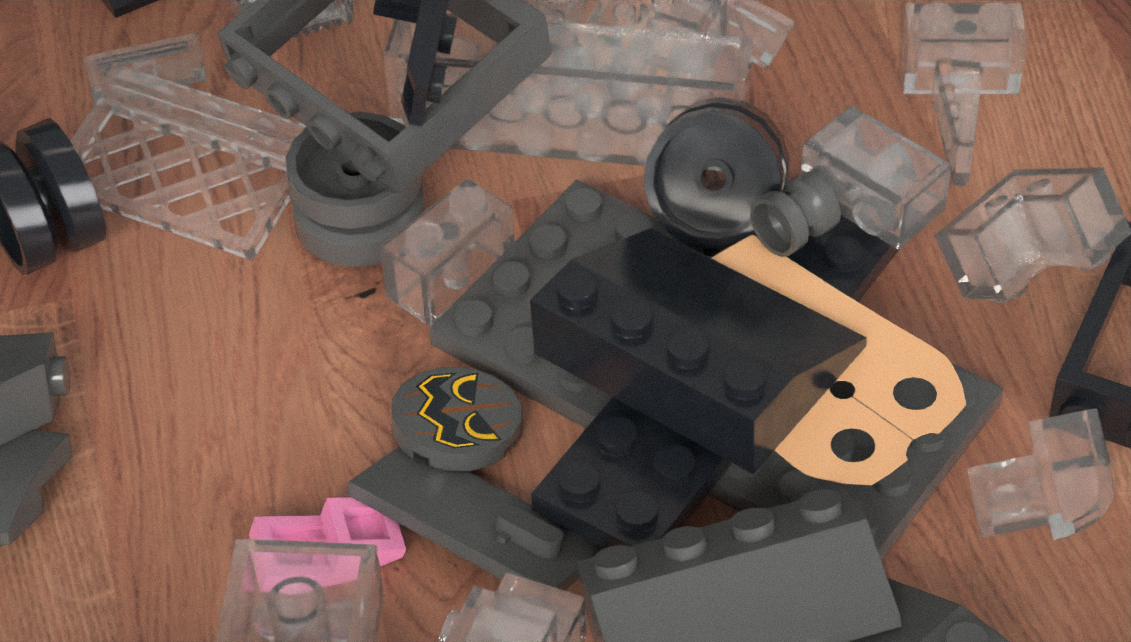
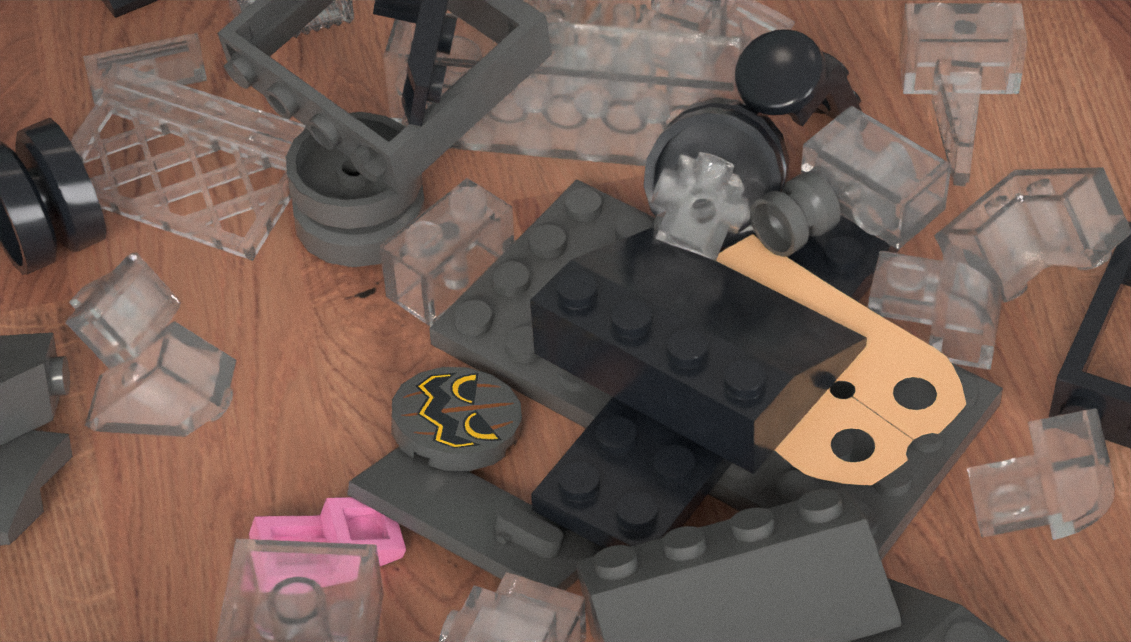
(123, 311): none -> clear brick
(165, 389): none -> clear slope
(705, 224): none -> clear brick
(792, 76): none -> black piece
(953, 295): none -> clear brick

